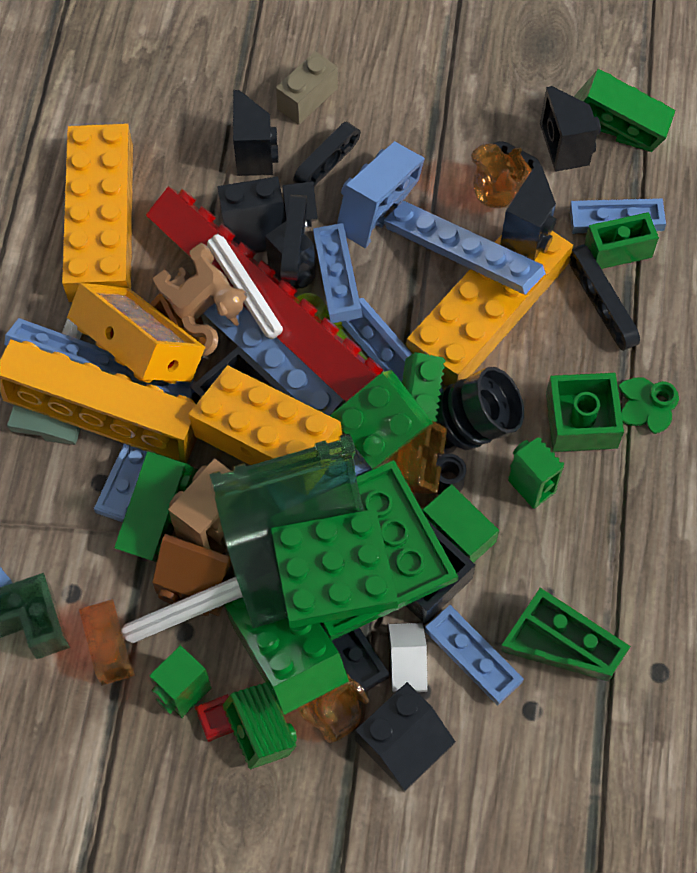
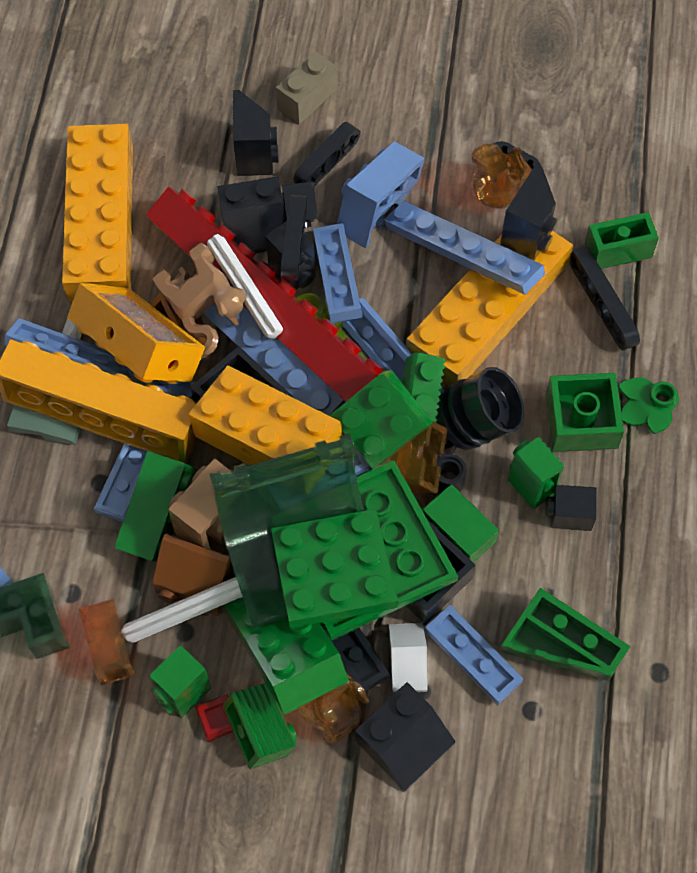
(568, 129): black slope -> none
(572, 507): none -> black brick
(597, 211): medium blue plate -> none
(626, 111): green wedge -> none

